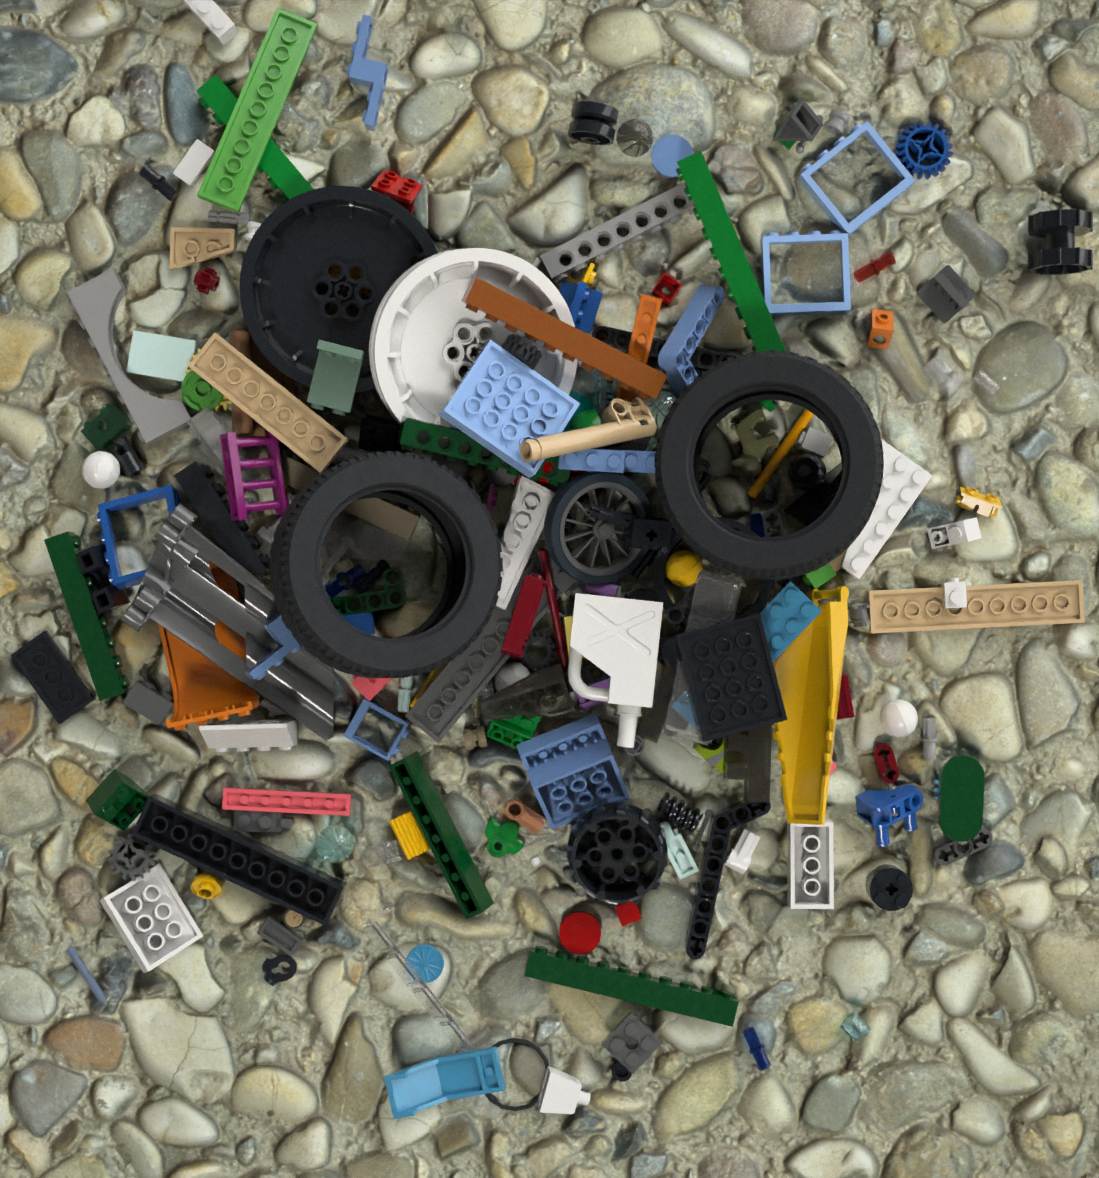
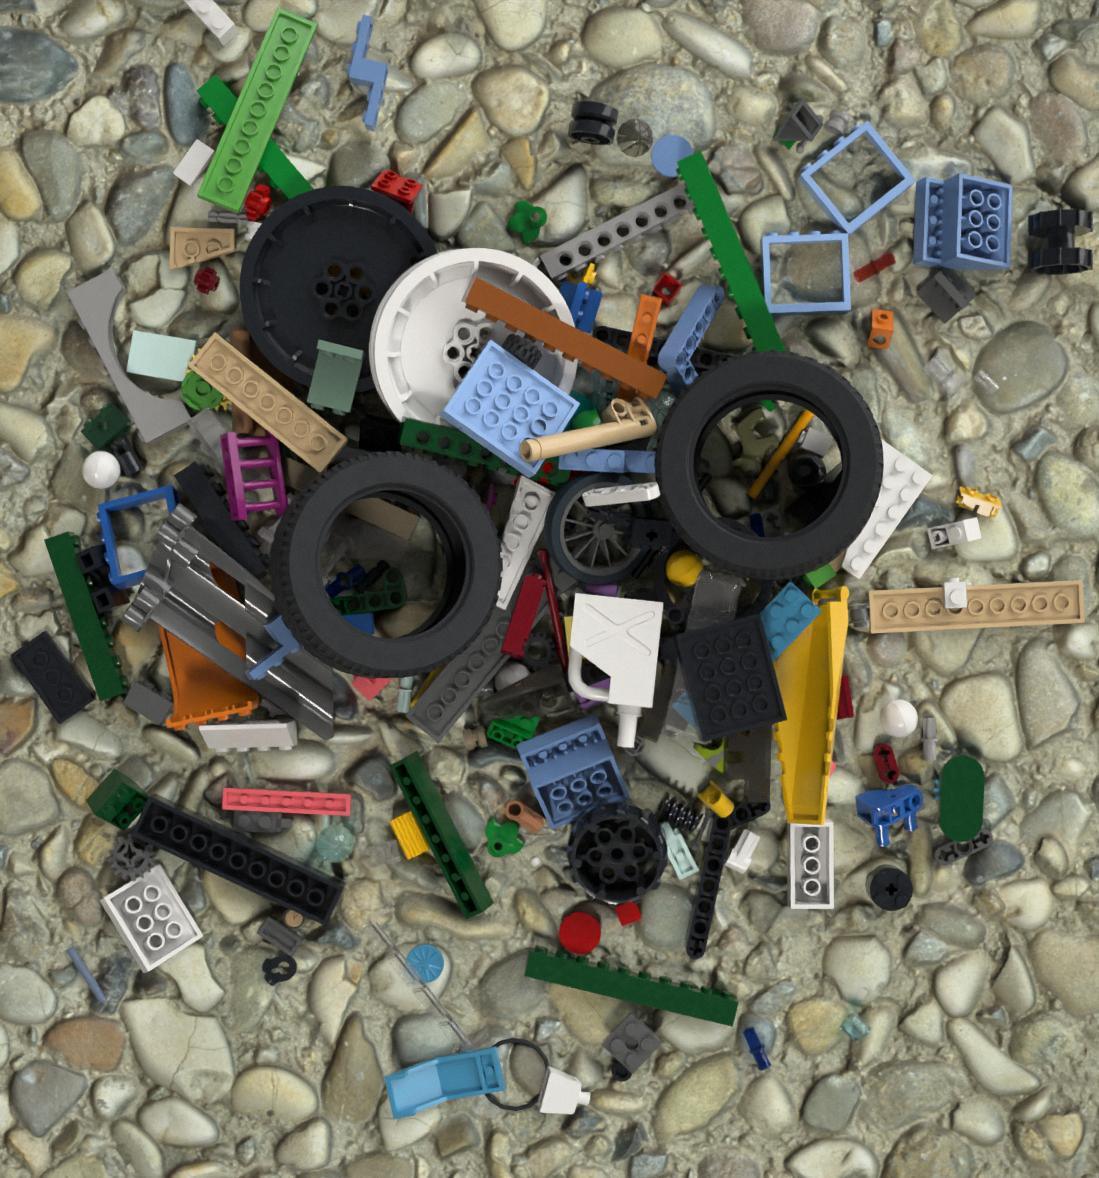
(158, 182): black axle -> none
(207, 885): yellow plate -> none
(258, 203): none -> red gear
(358, 719): medium blue window -> none
(524, 221): none -> green plate
(621, 494): none -> white beam
(716, 800): none -> yellow piece
(931, 153): blue gear -> none
(963, 223): none -> medium blue slope

